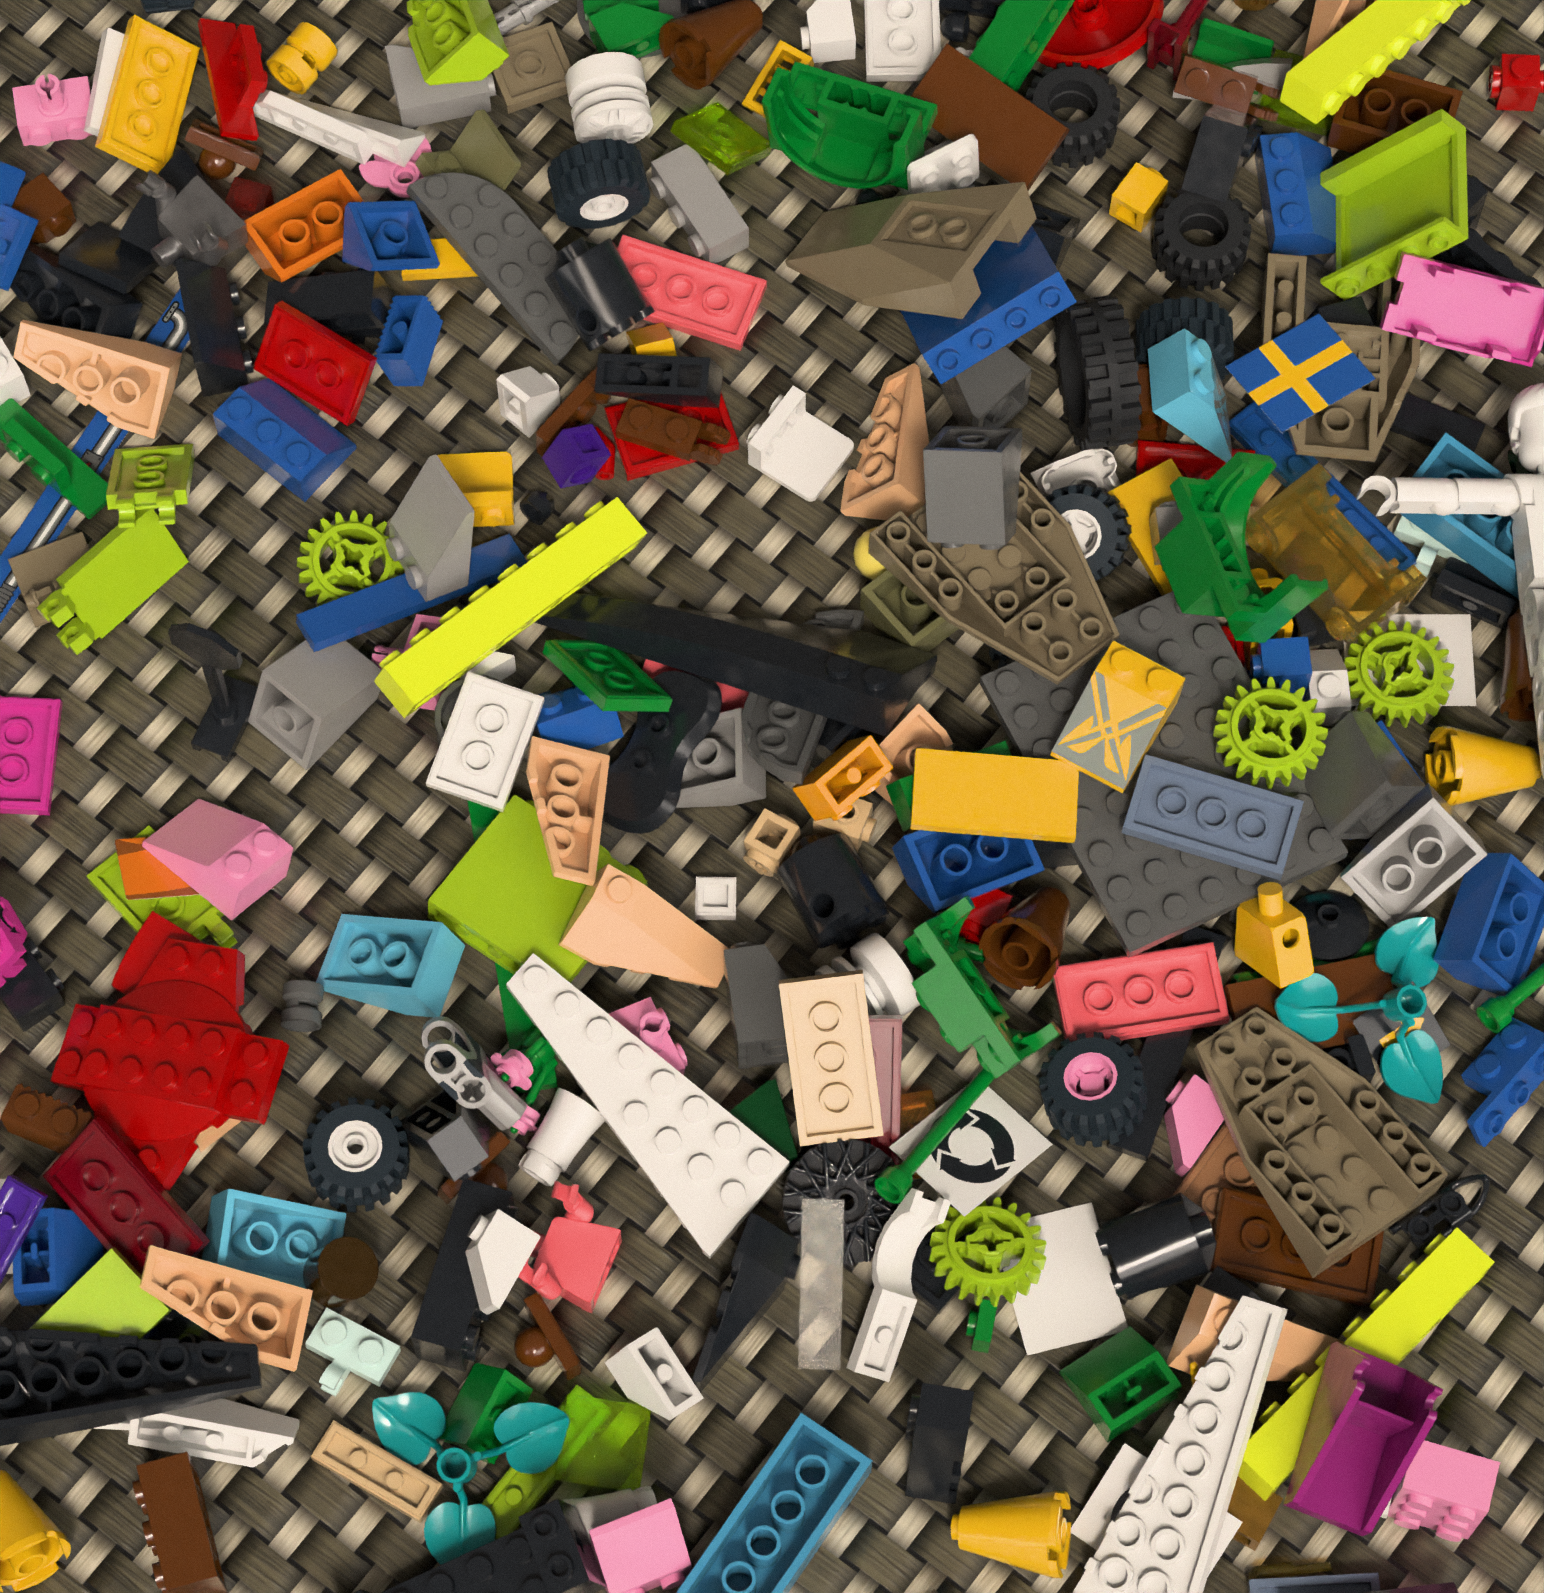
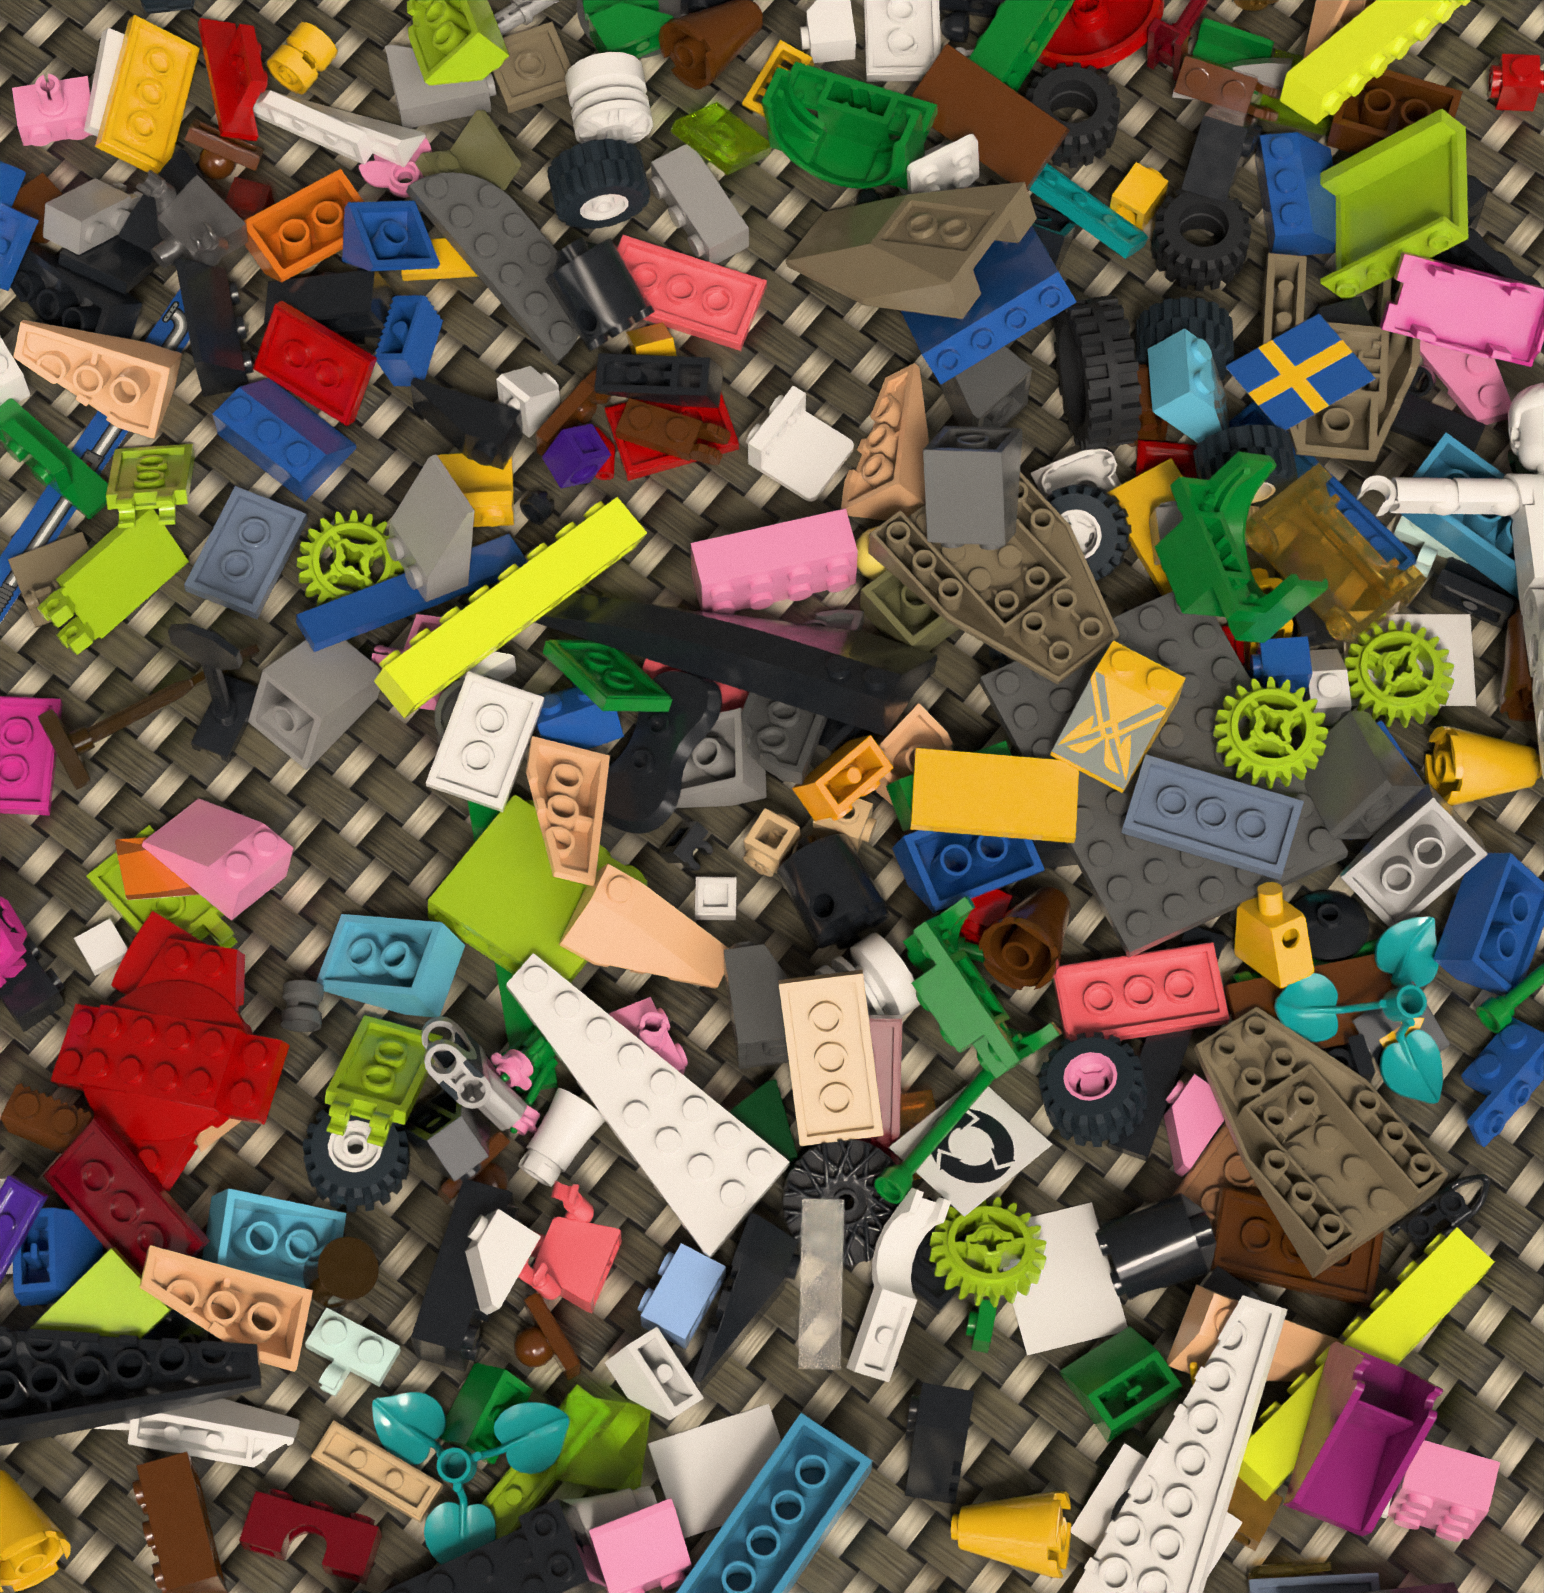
(71, 745): none -> dark brown piece
(88, 215): none -> light grey hinge
(101, 946): none -> white tile
(246, 552): none -> sand blue plate
(277, 1522): none -> dark red arch
(378, 1078): none -> lime tile
(473, 425): none -> black slope
(682, 1294): none -> light blue brick
(683, 842): none -> black tile
(714, 1466): none -> white sticker
(775, 563): none -> bright pink brick
(1088, 212): none -> teal tile
(1255, 439): none -> black wheel
(1428, 385): none -> black hinge
(1471, 382): none -> bright pink wing

